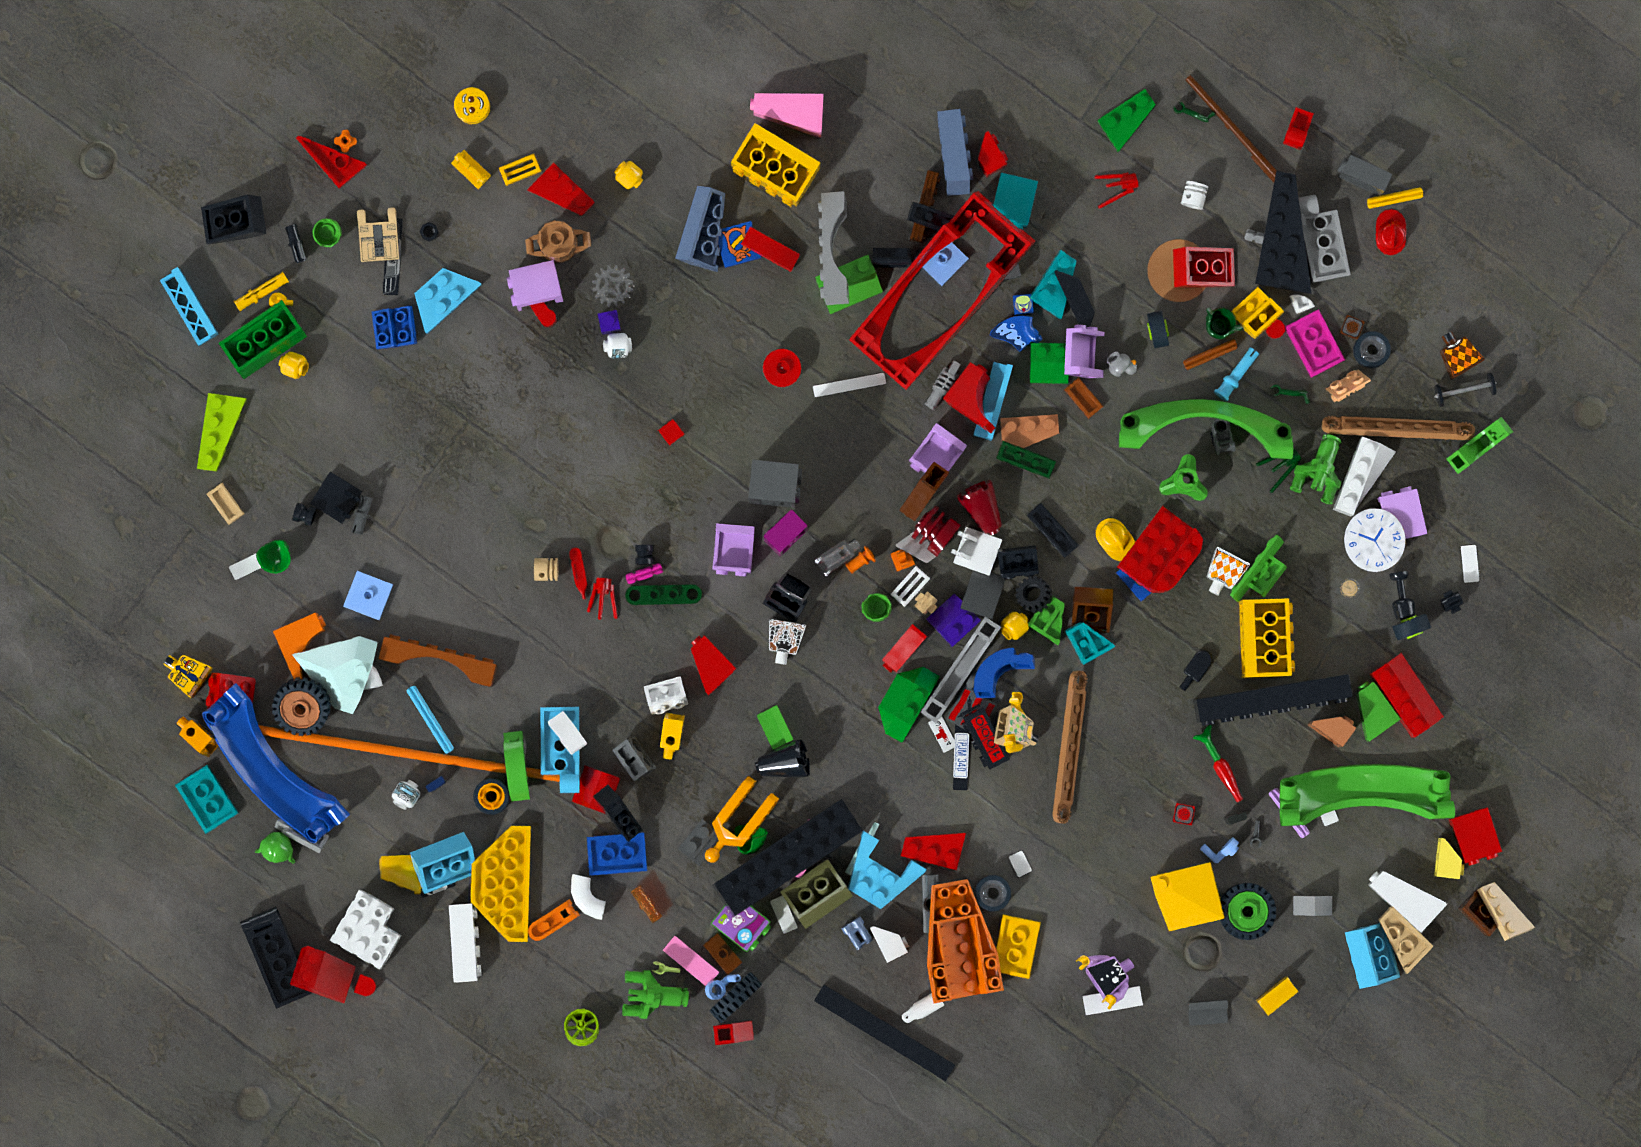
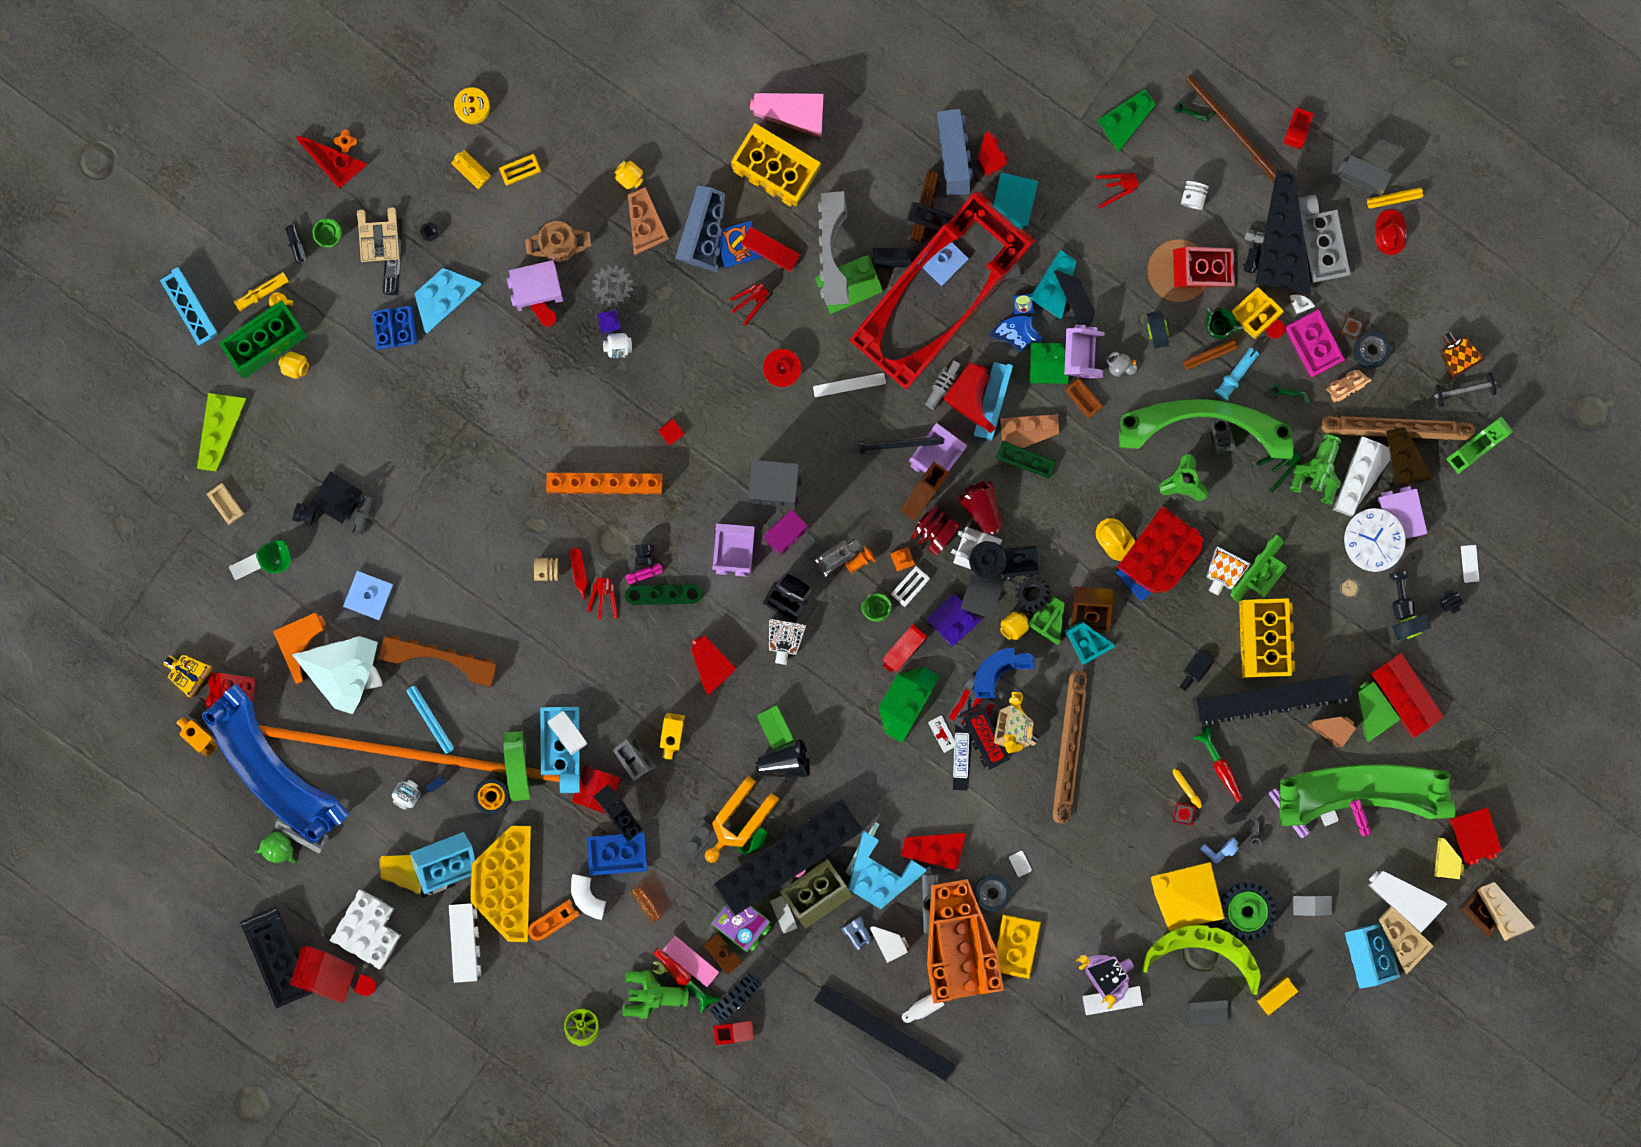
(206, 799): teal tile -> none
(233, 219): black slope -> none
(292, 716): wheel -> none
(561, 190): red wing -> none
(604, 483): none -> orange brick
(645, 222): none -> nougat wing
(665, 695): white bracket -> none
(683, 978): none -> red piece
(720, 986): light blue plate -> none
(757, 293): none -> red plant
(900, 444): none -> black bar
(914, 548): white sticker -> none
(926, 603): tan gear -> none
(960, 669): light grey arch -> none
(988, 560): none -> black tile
(1052, 530): black tile -> none
(1186, 787): none -> yellow piece
(1212, 939): none -> lime windscreen
(1252, 260): none -> black pin
(1360, 817): none -> dark pink axle
(1405, 459): none -> dark brown wing

